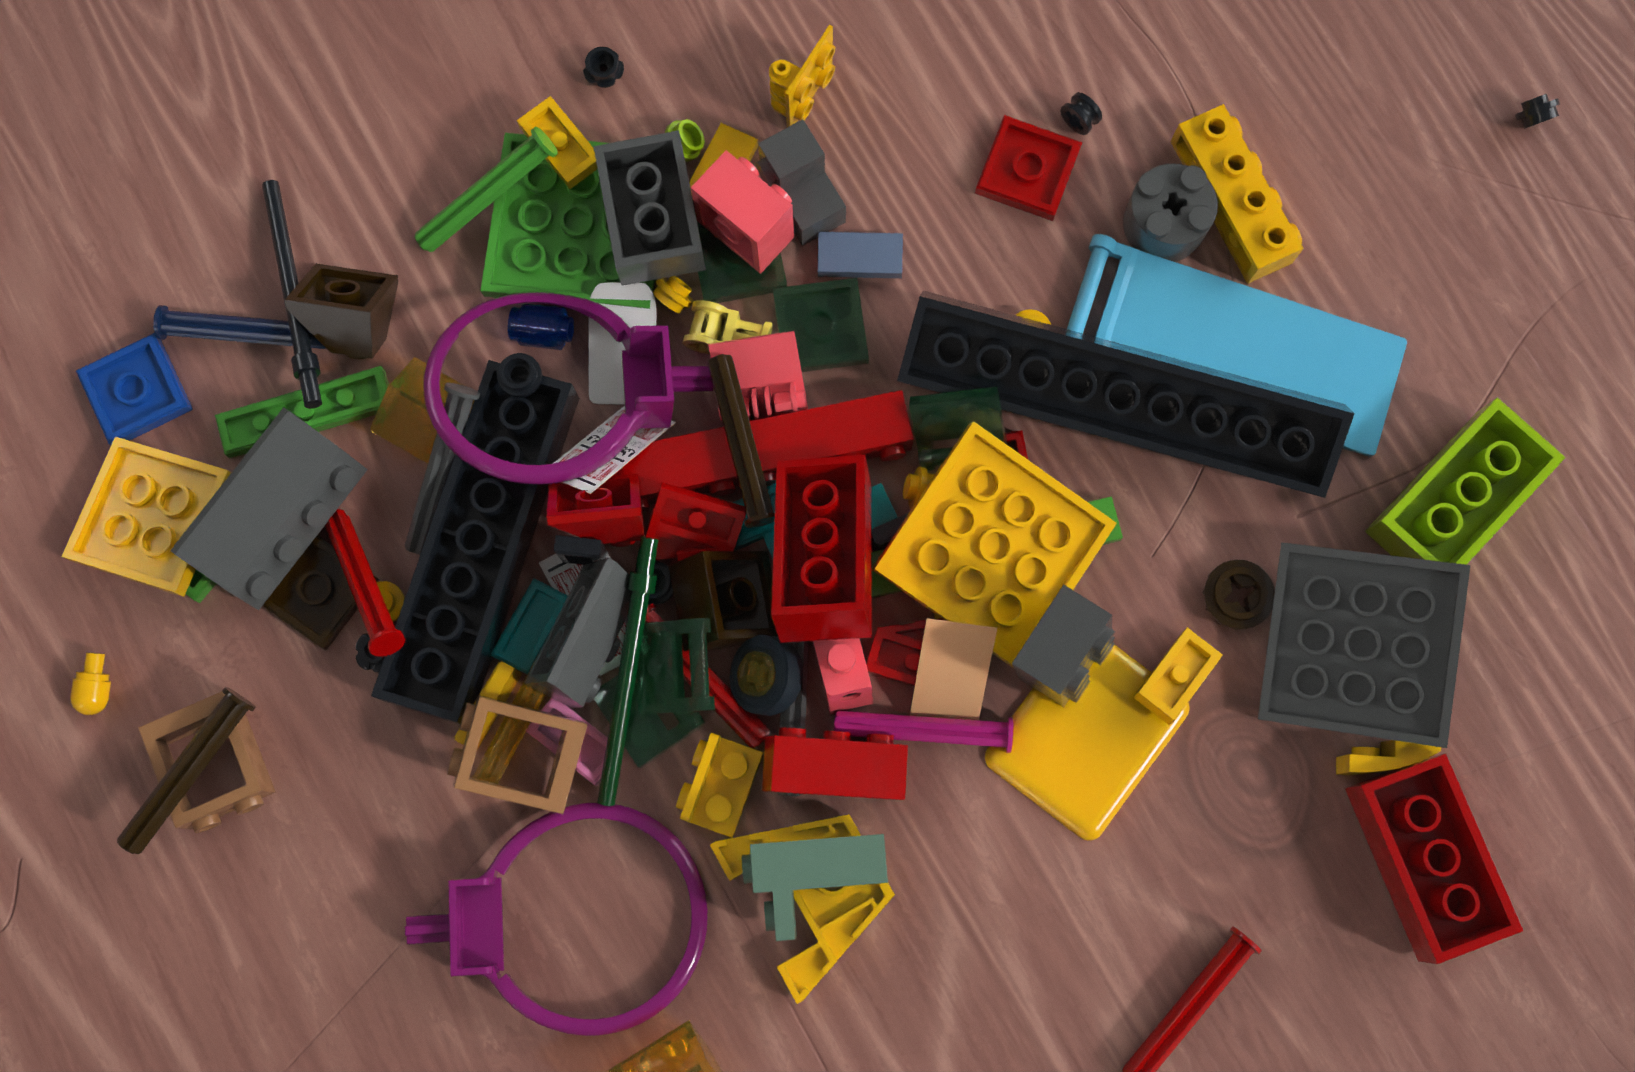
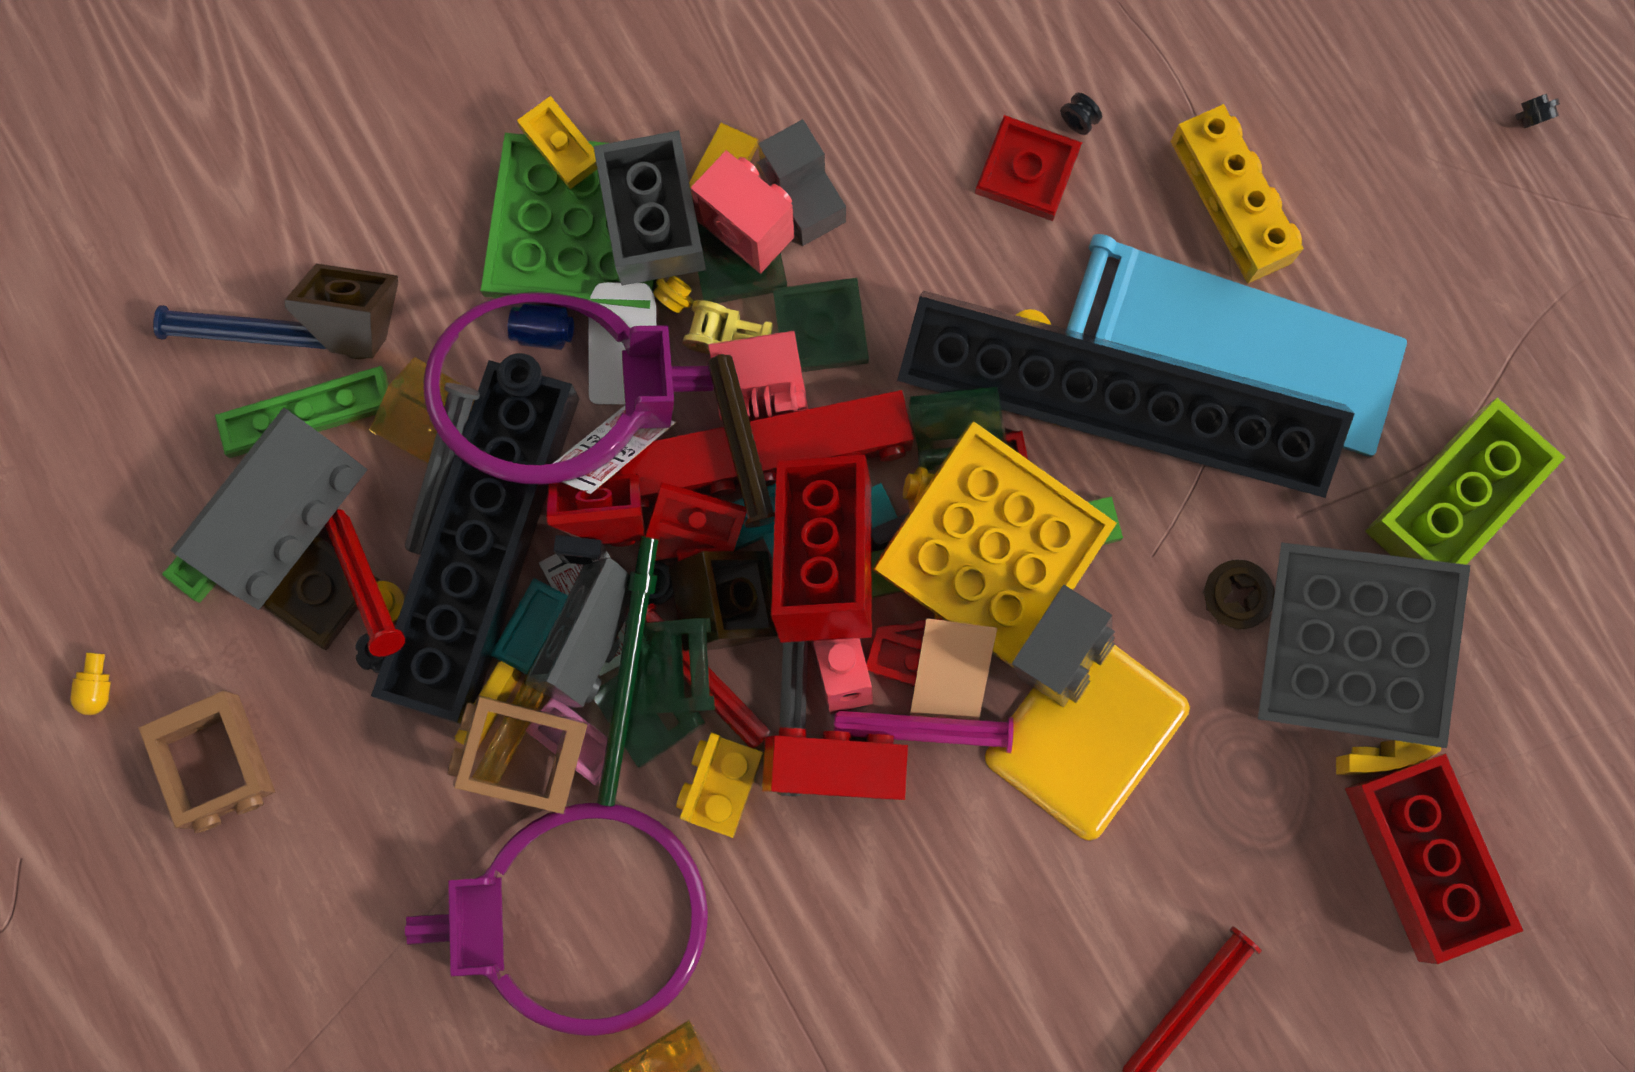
(134, 389): blue tile -> none
(140, 512): yellow plate -> none
(184, 772): dark brown axle -> none
(304, 362): black bar -> none
(486, 190): bright green axle -> none
(603, 57): black plate -> none
(691, 137): lime plate -> none
(766, 675): black wheel -> none
(794, 87): yellow hinge -> none
(810, 865): sand green brick -> none
(832, 913): yellow wing -> none
(860, 255): sand blue tile -> none
(1159, 196): dark grey brick -> none
(1178, 676): yellow plate -> none

